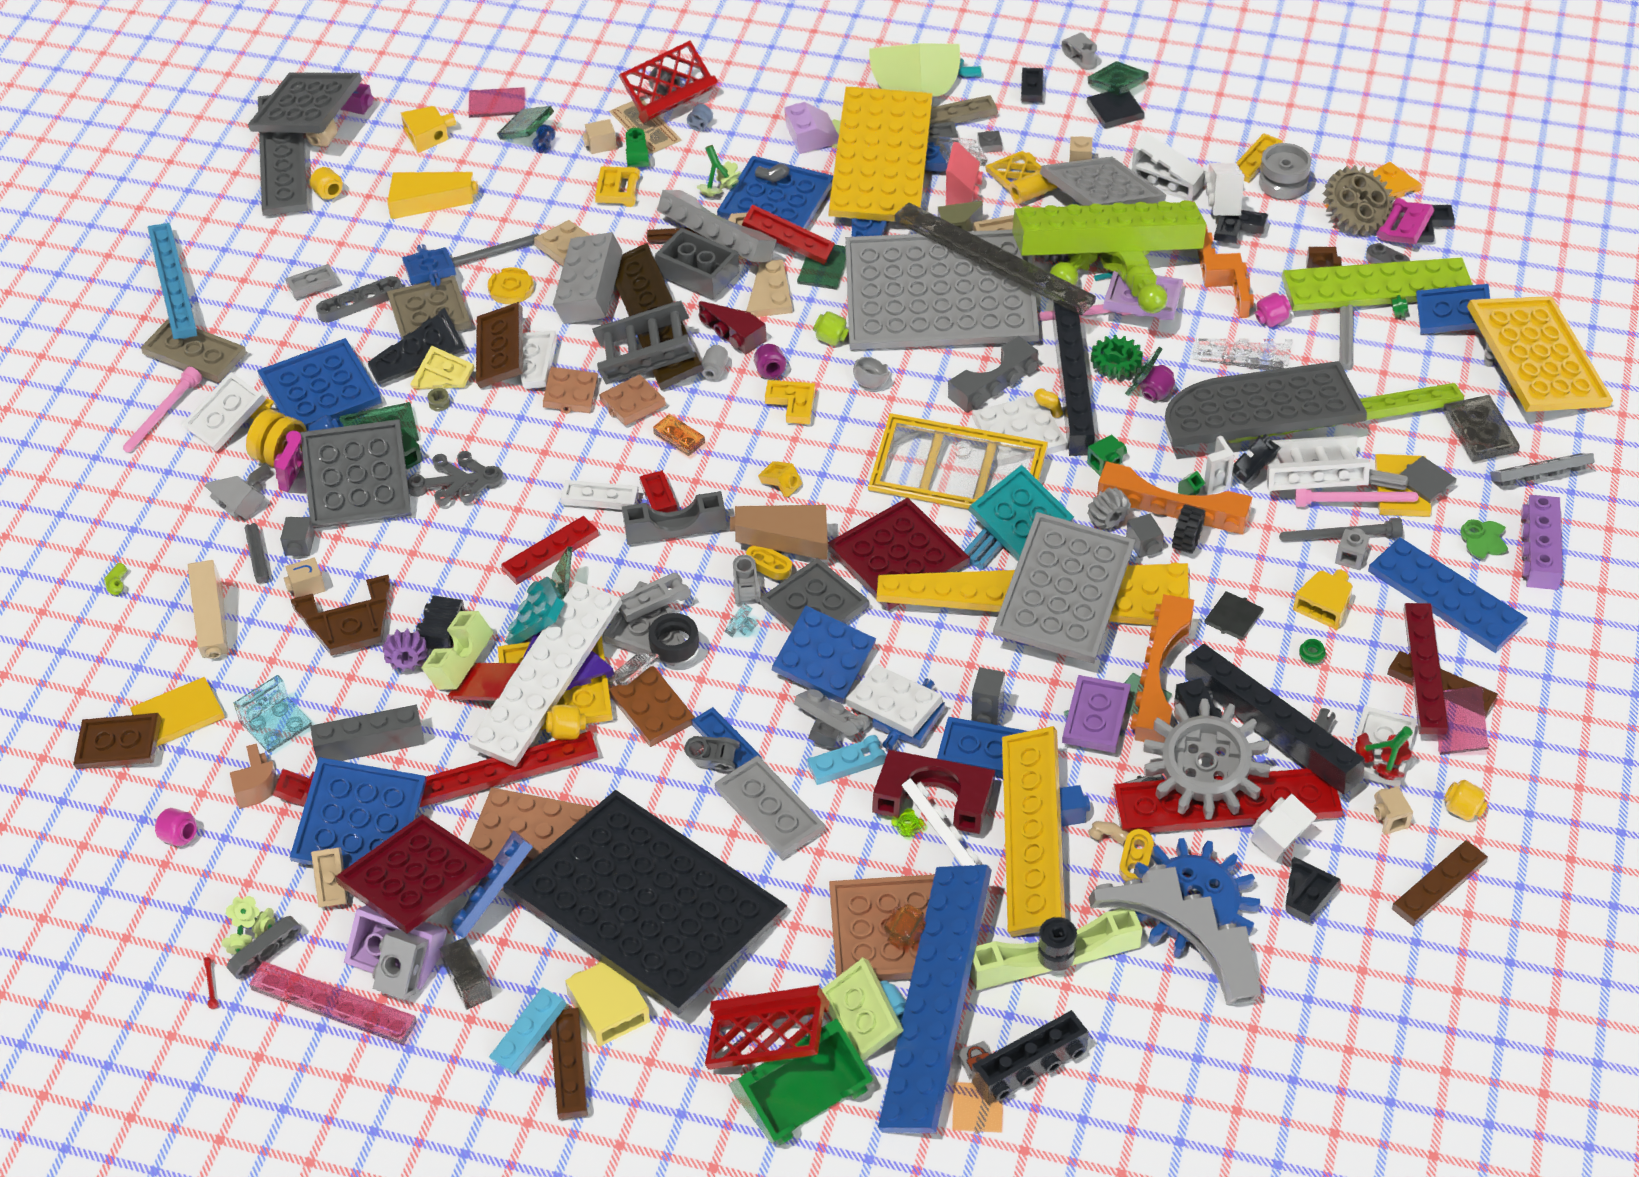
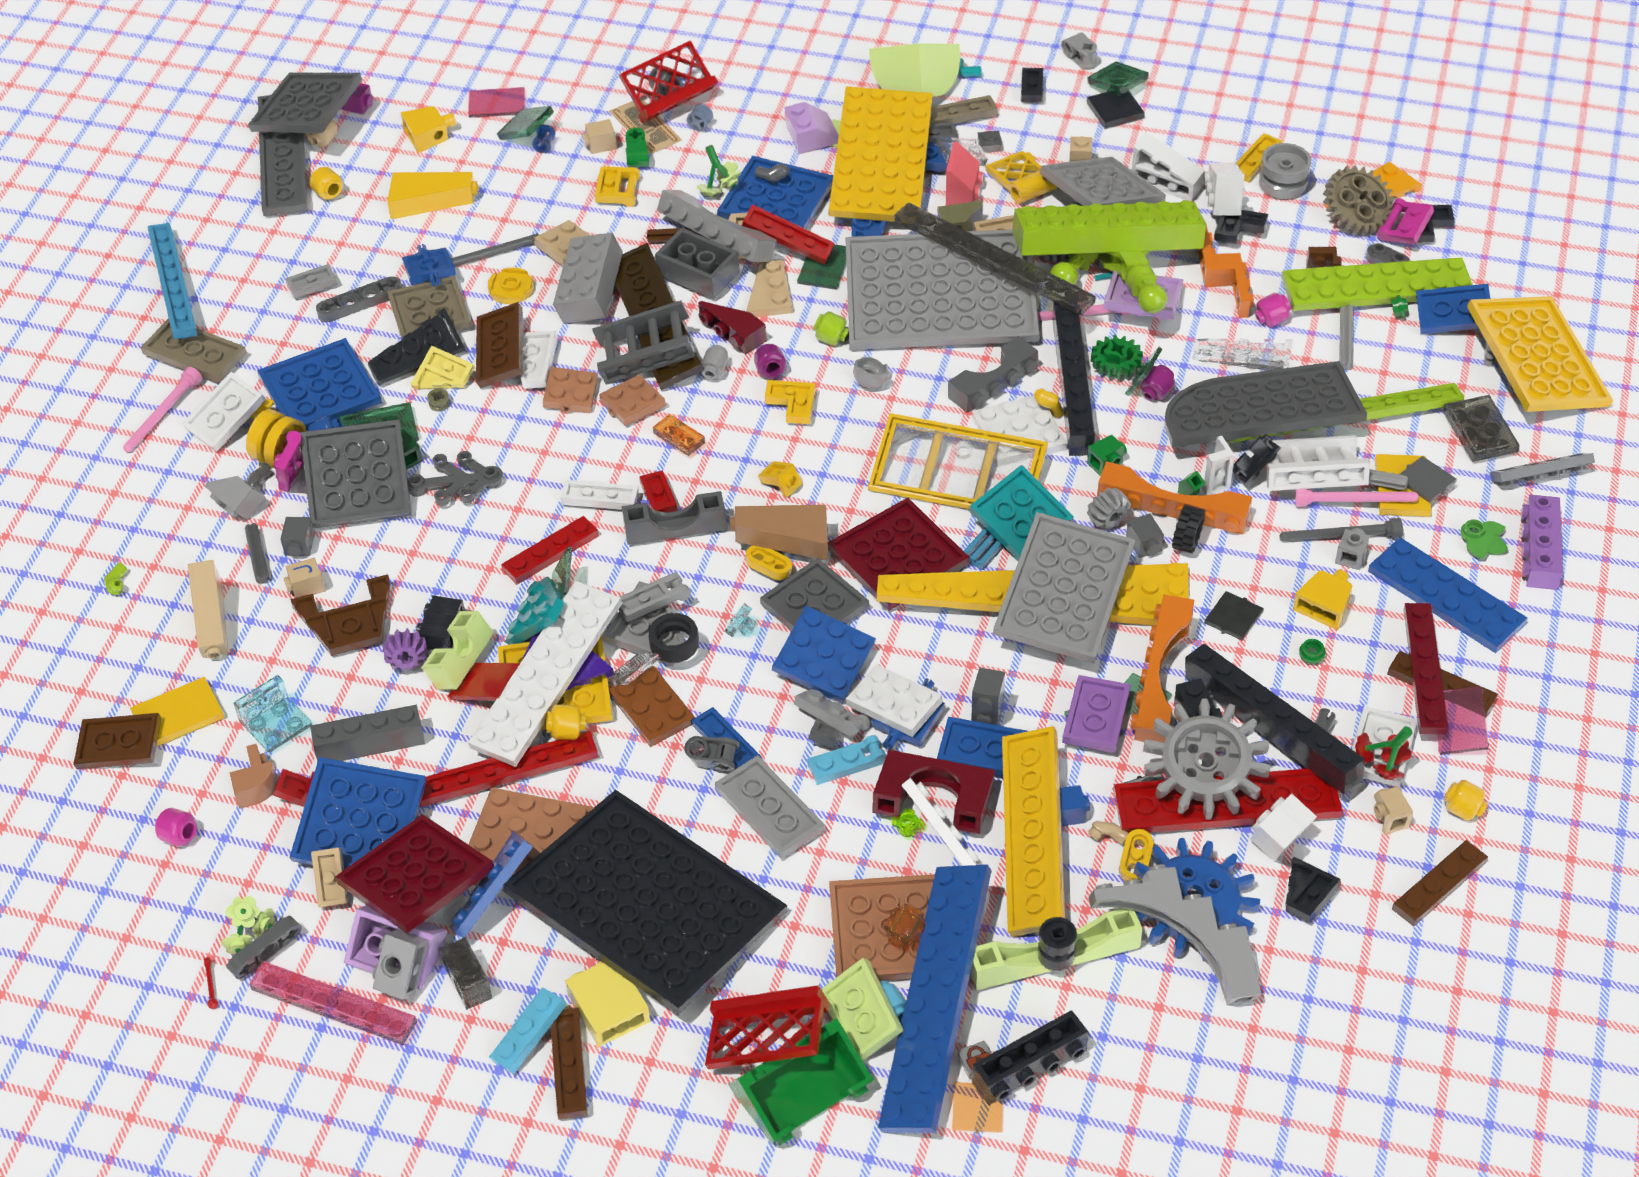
(745, 578): light grey piece -> none

